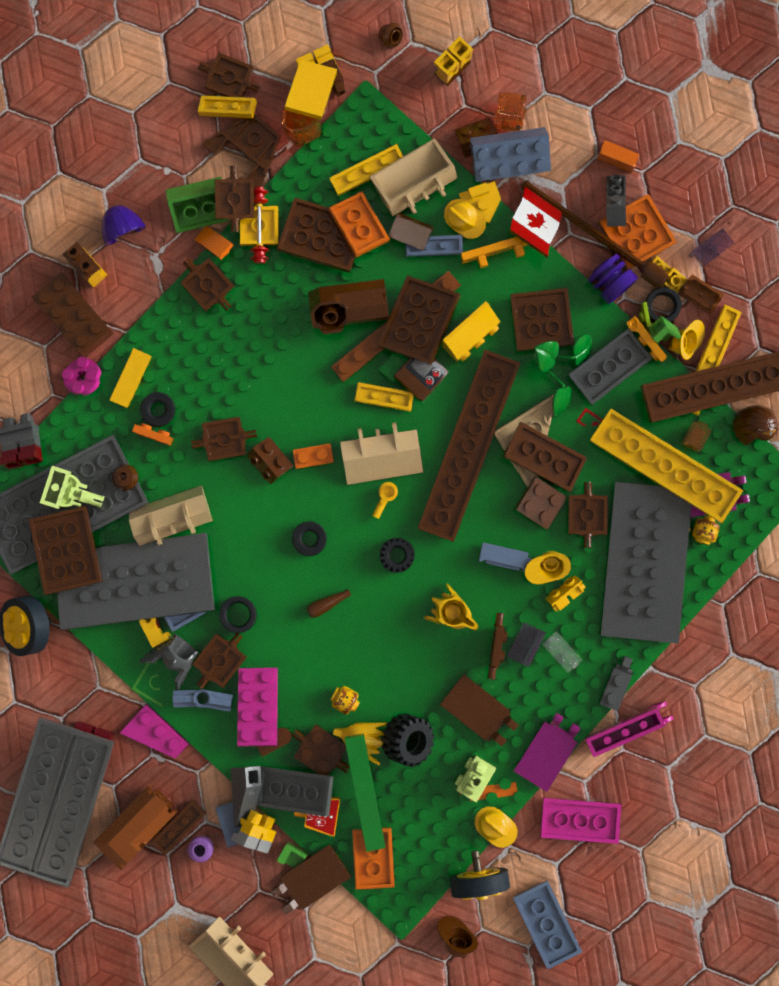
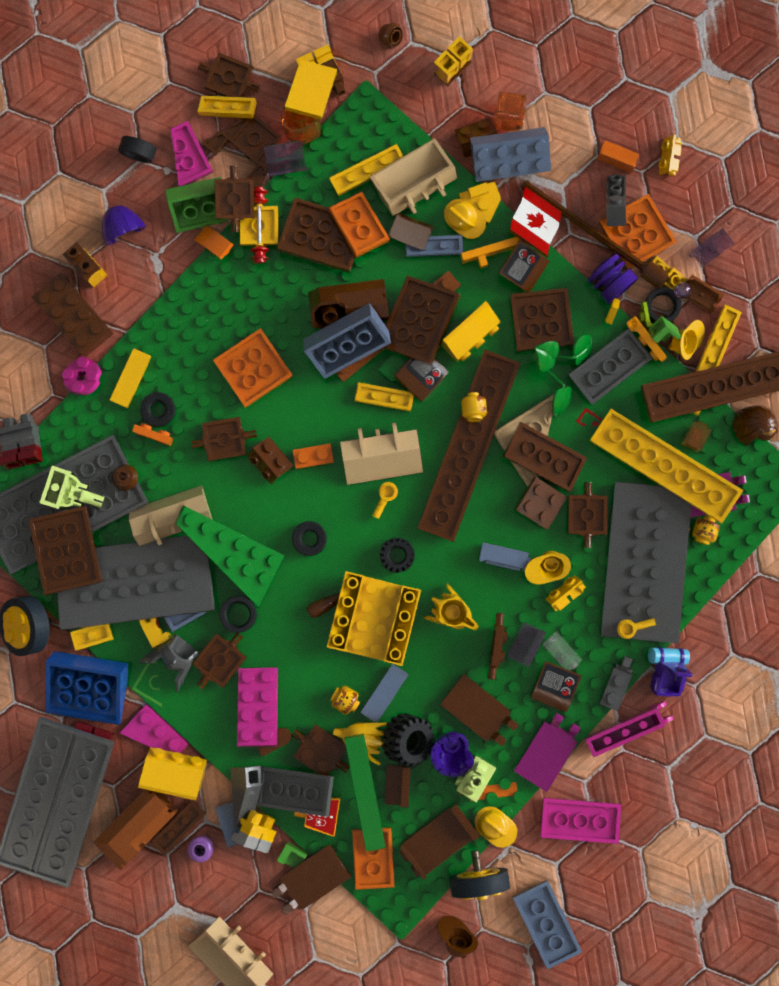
(86, 687): none -> blue slope
(91, 636): none -> yellow plate
(137, 149): none -> black tyre
(173, 773): none -> yellow slope
(189, 156): none -> dark pink wing
(189, 698): sand blue piece -> none
(207, 284): reddish brown plate -> none
(237, 556): none -> green wing
(253, 368): none -> orange plate
(285, 158): none -> panel
(346, 340): none -> sand blue brick
(373, 618): none -> yellow slope
(384, 693): none -> sand blue tile
(397, 785): none -> reddish brown panel
(438, 841): none -> reddish brown panel
(451, 754): none -> dark purple hair
(473, 407): none -> yellow head
(523, 266): none -> slope
(555, 686): none -> slope
(612, 311): none -> yellow tile
(627, 628): none -> yellow plate
(669, 671): none -> dark purple piece
(670, 147): none -> yellow hinge
(682, 290): none -> hinge

